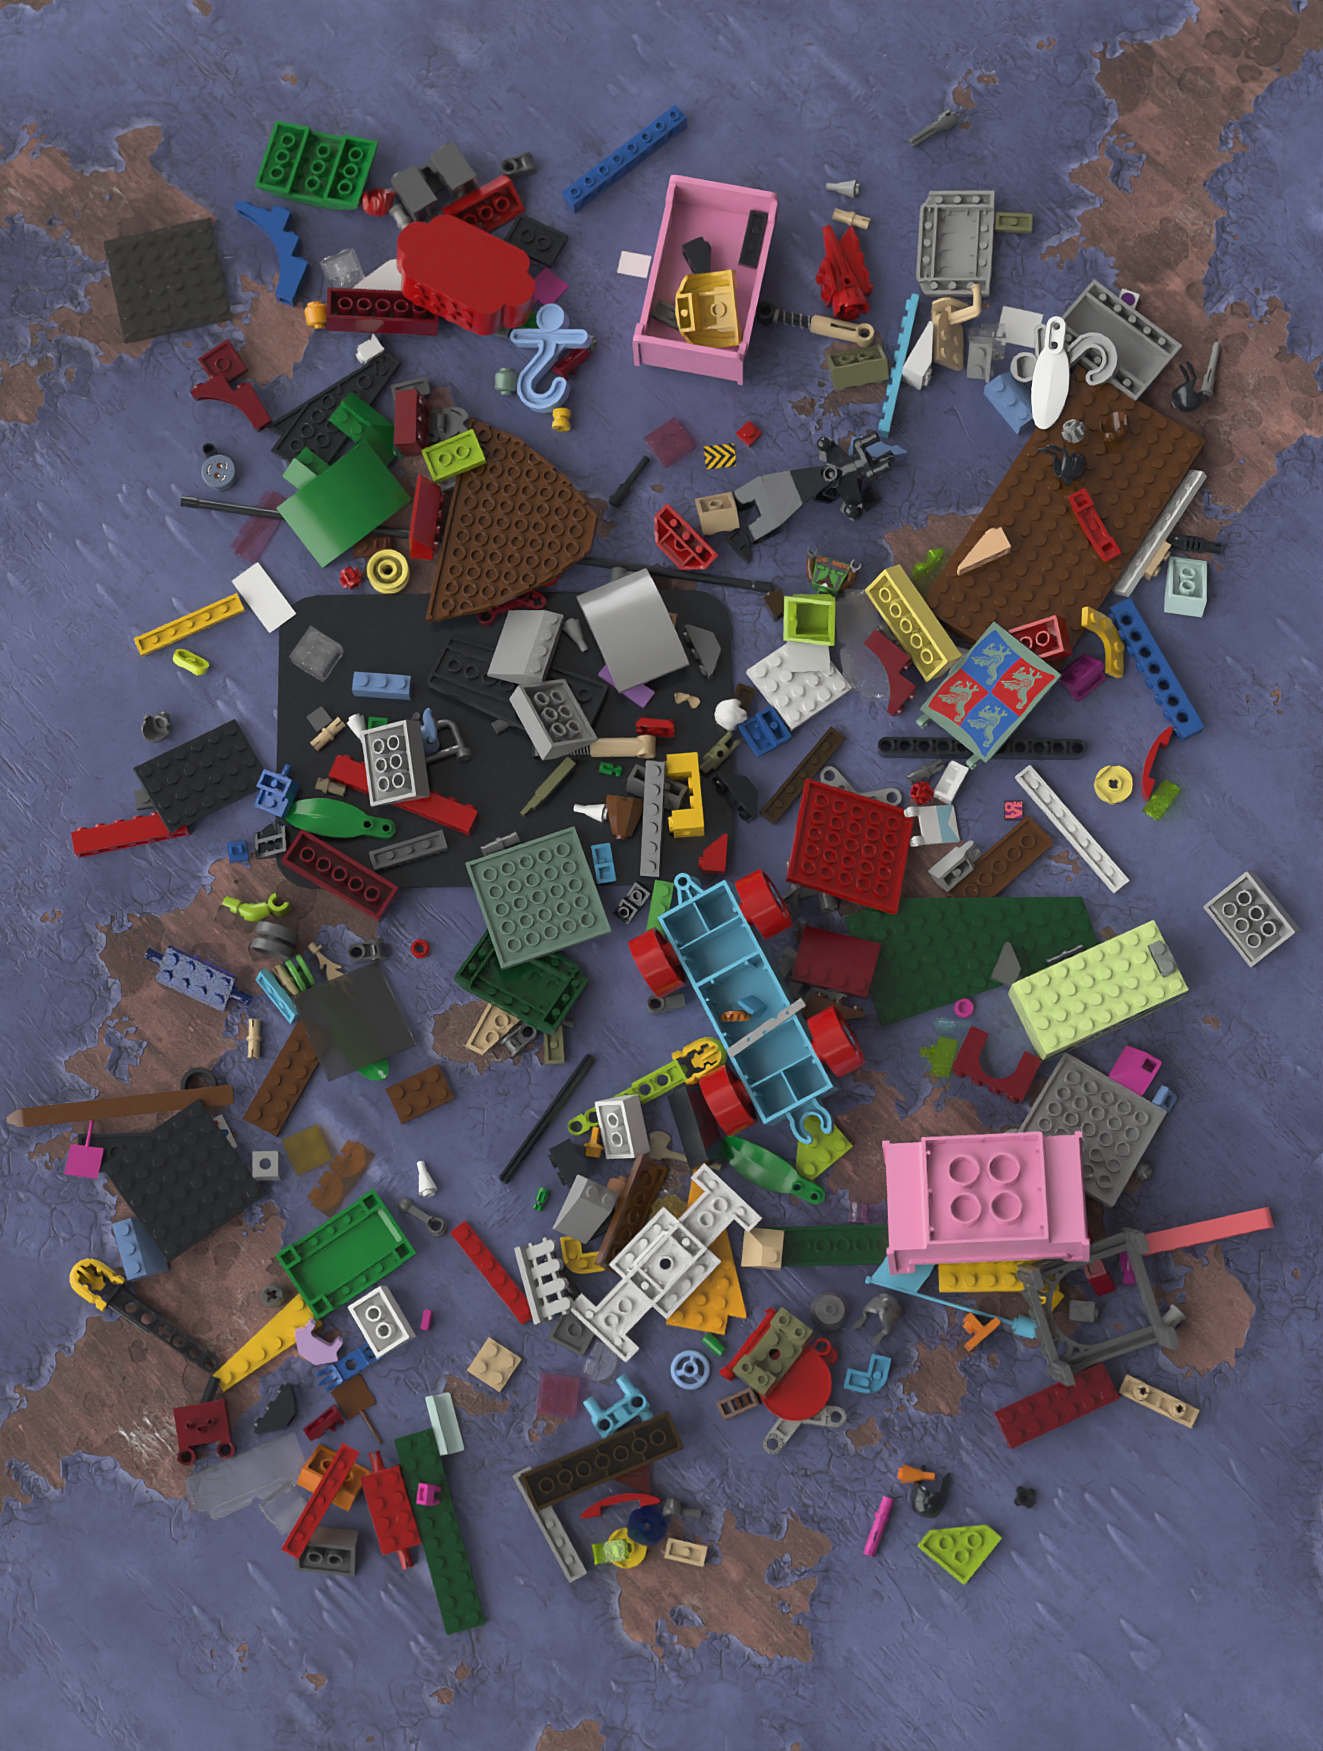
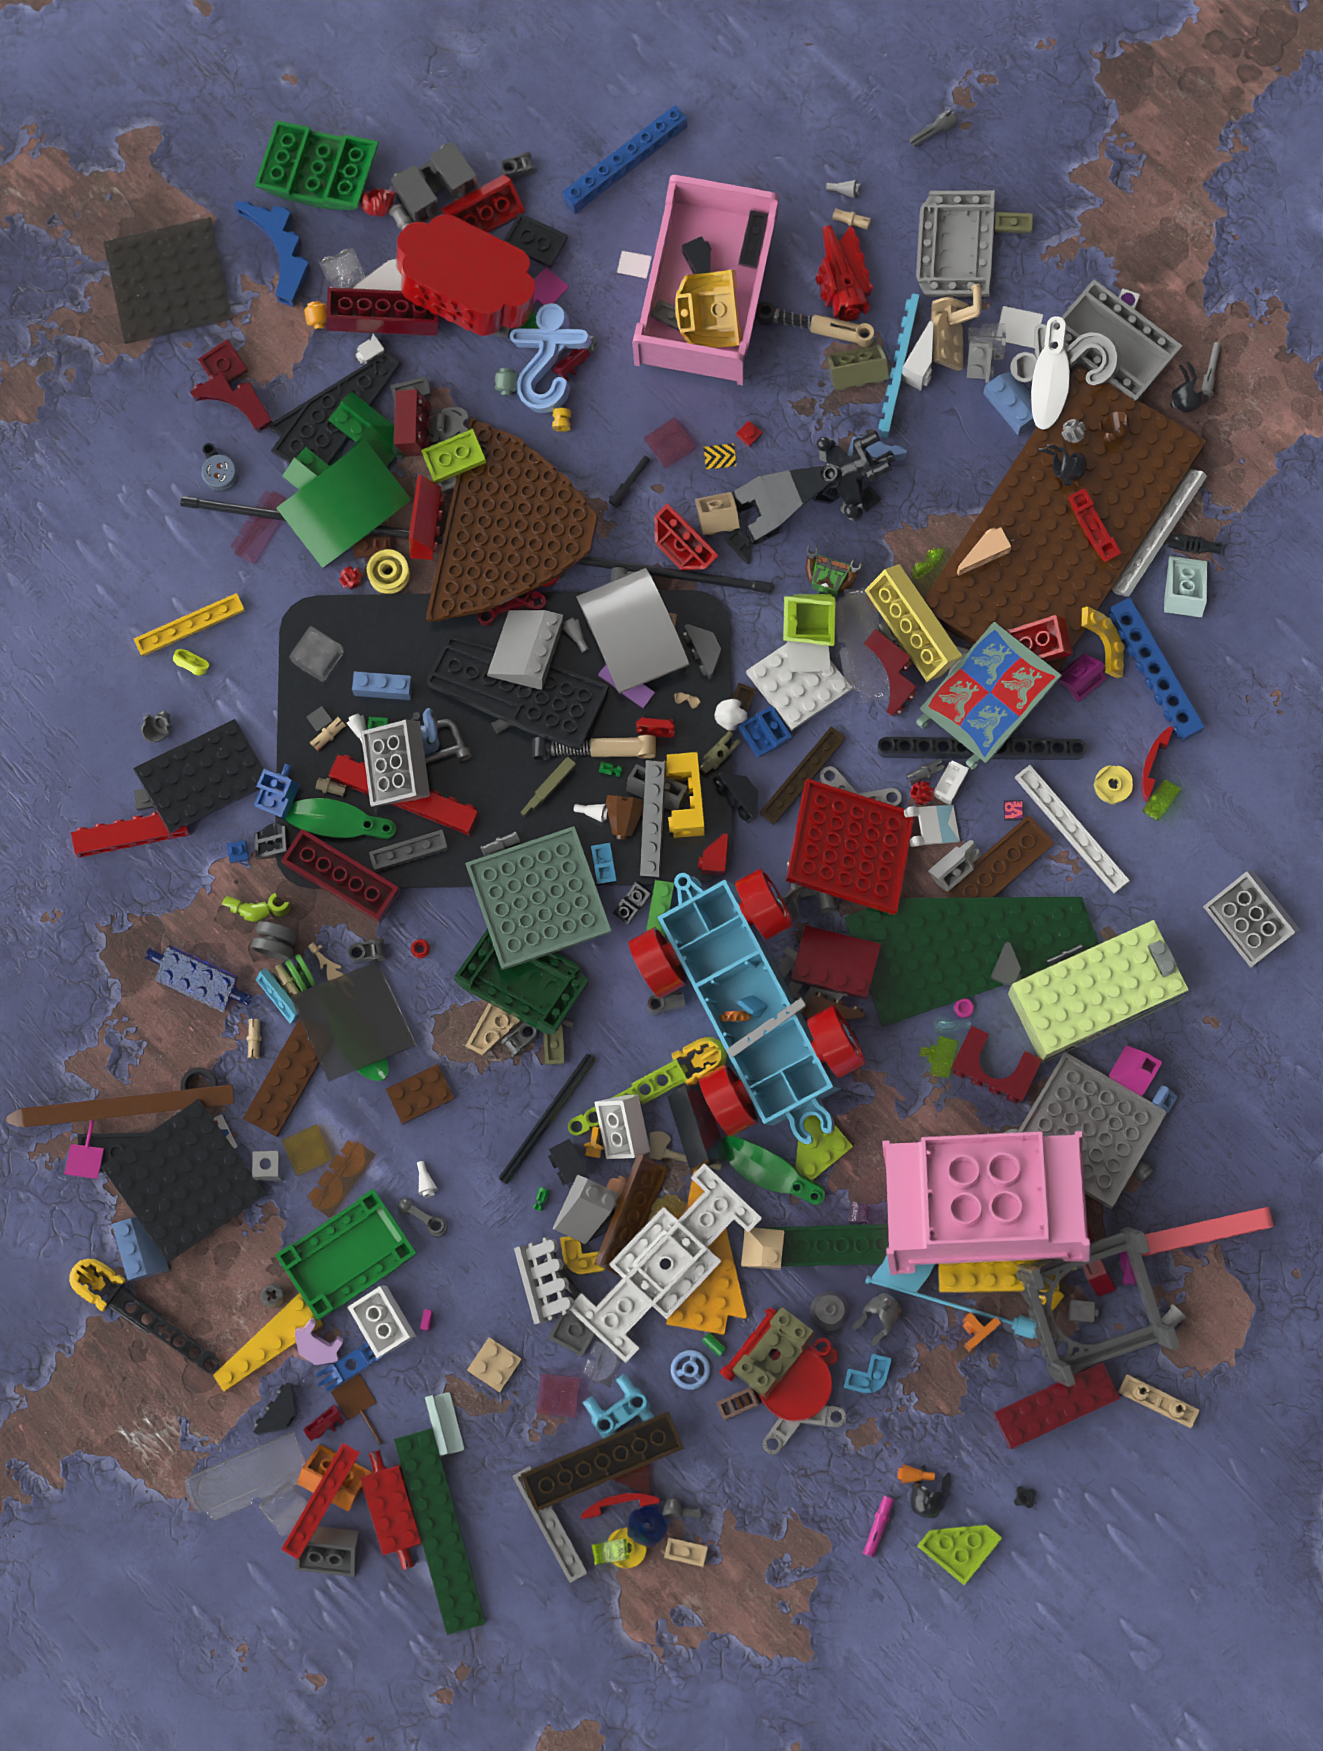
(204, 1424): dark red piece -> none
(263, 597): white sticker -> none
(426, 1494): dark pink tile -> none
(492, 1271): red plate -> none
(552, 718): light grey slope -> none
(774, 604): dark brown brick -> none
(1154, 568): tan plate -> none

